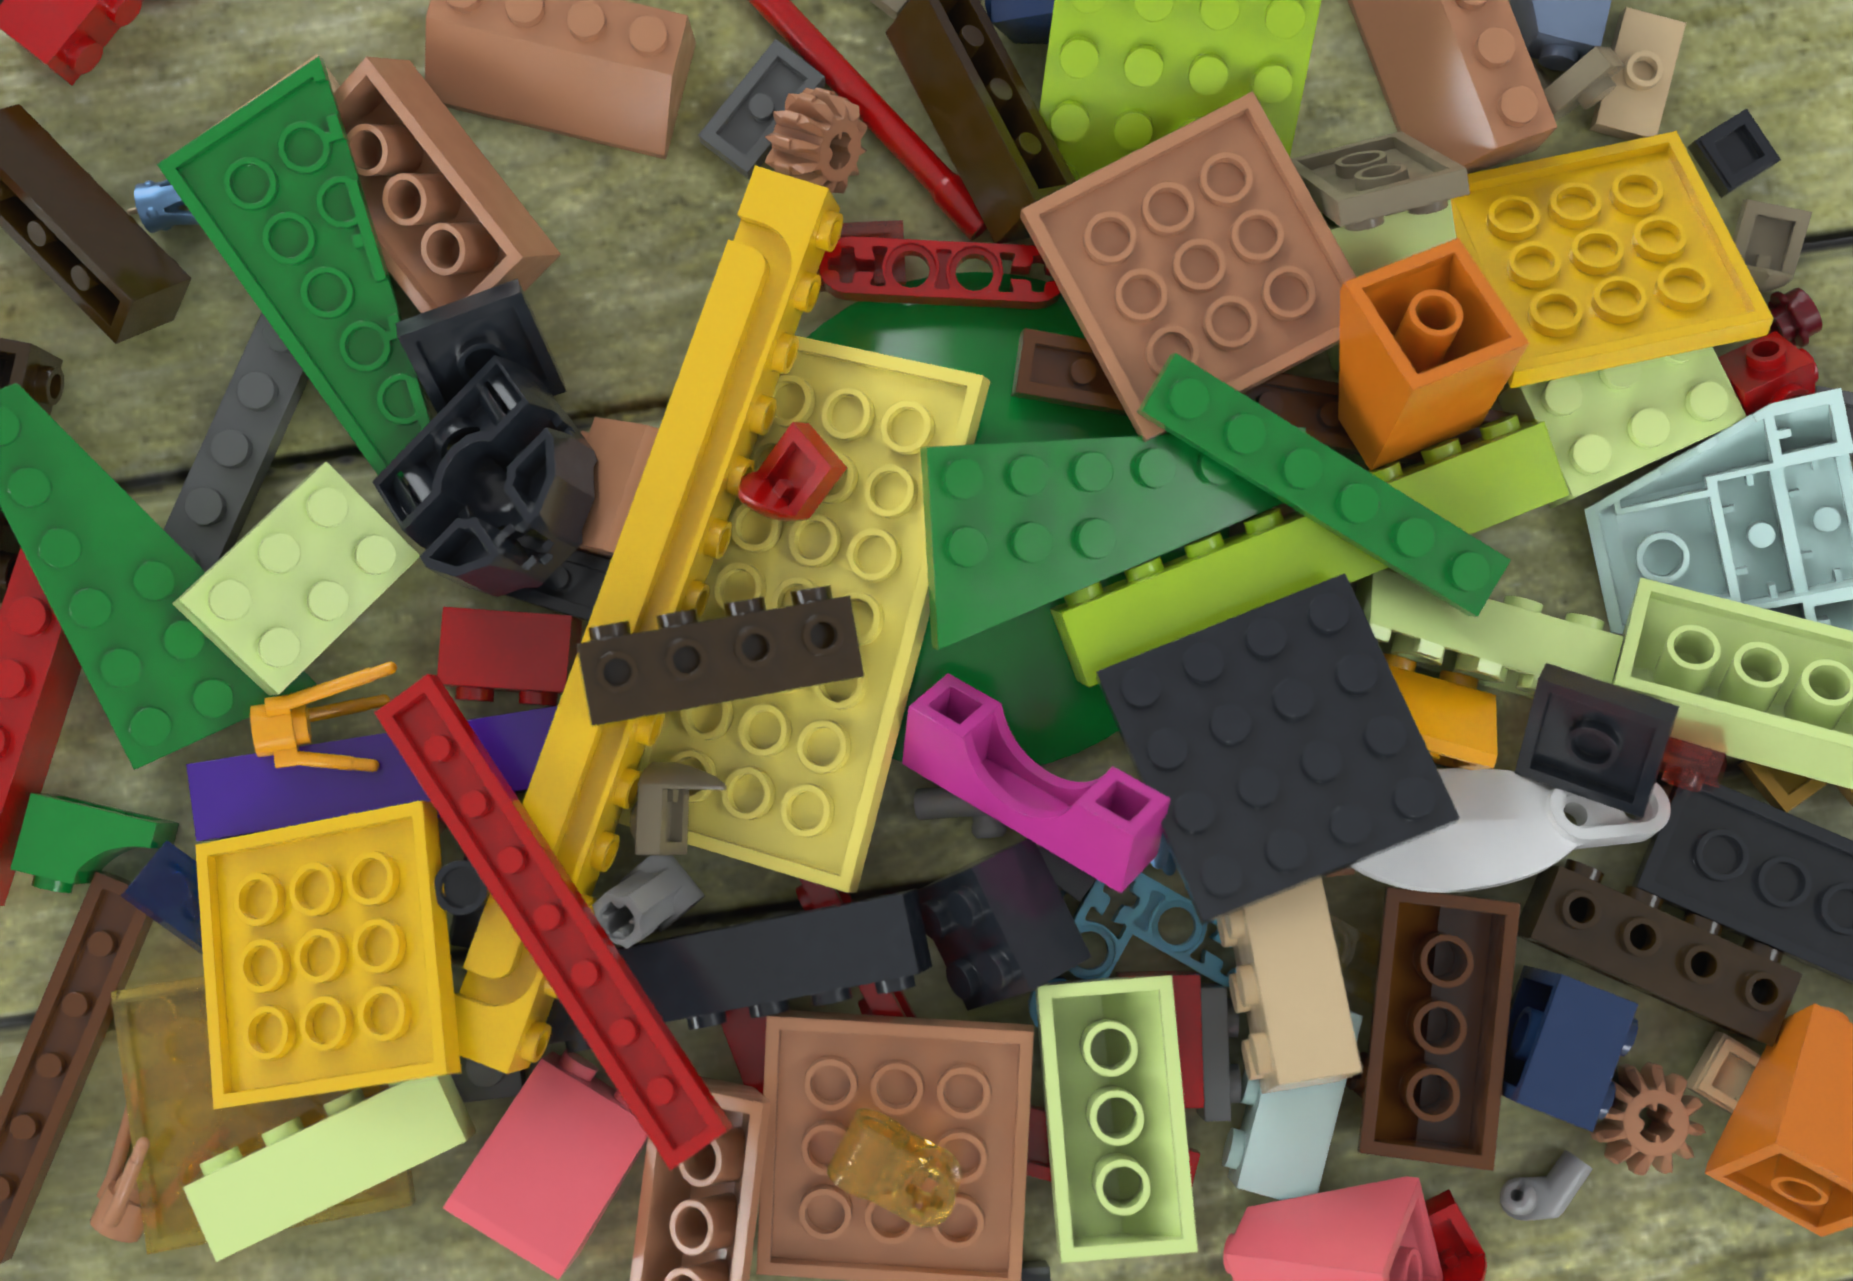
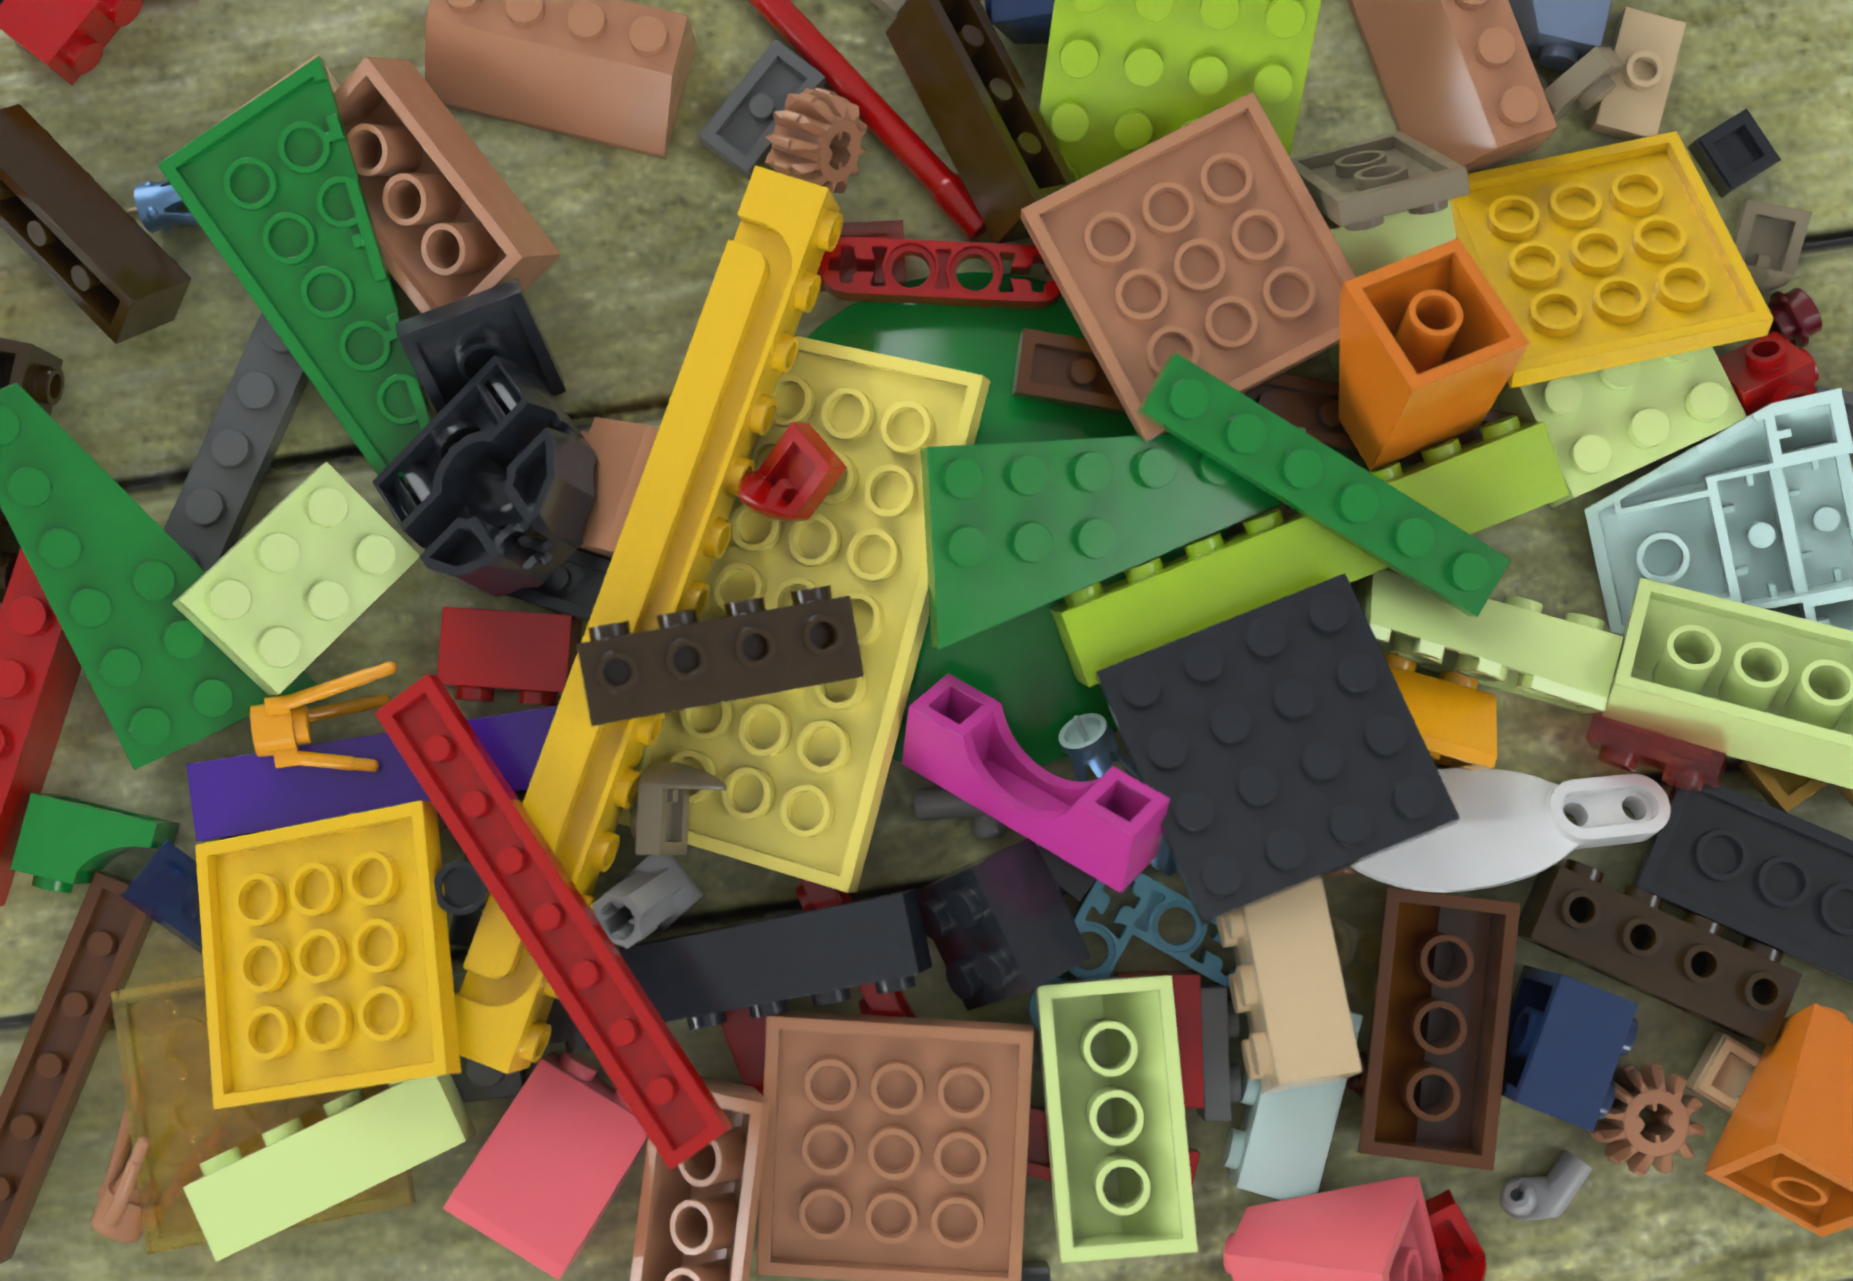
(888, 1165): clear yellow piece -> none
(1093, 744): none -> piece
(1595, 739): black plate -> none

